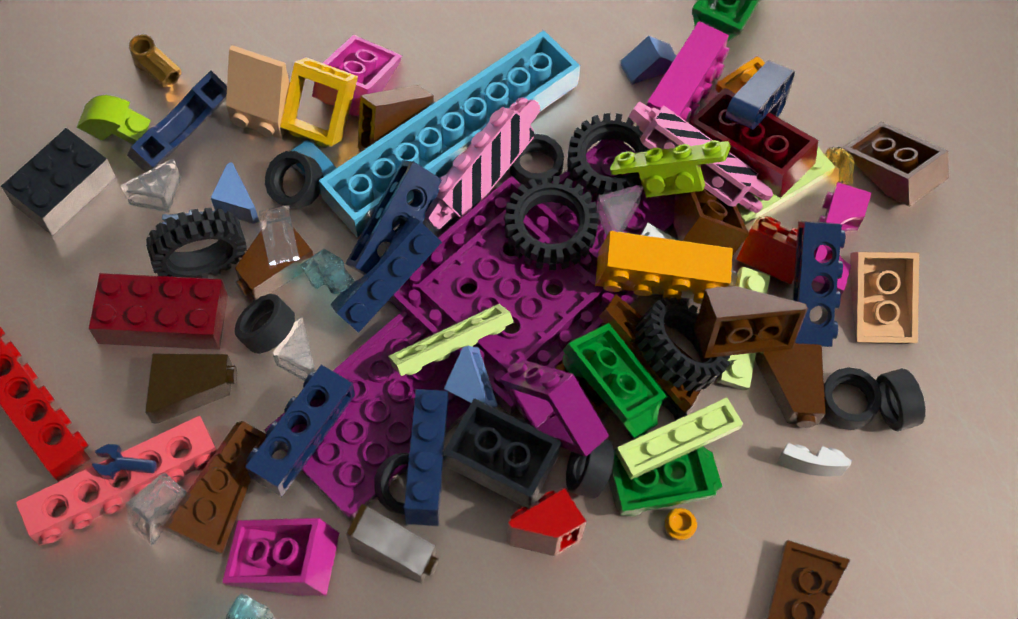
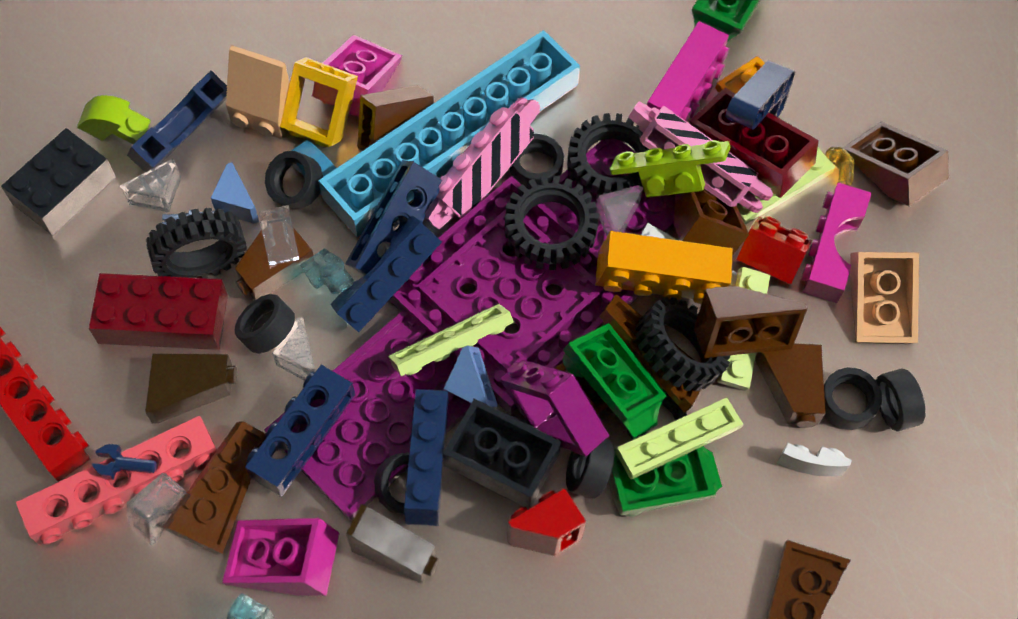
(153, 61): pearl gold piece -> none
(648, 60): medium blue slope -> none
(680, 524): light orange plate -> none
(809, 237): dark blue brick -> none

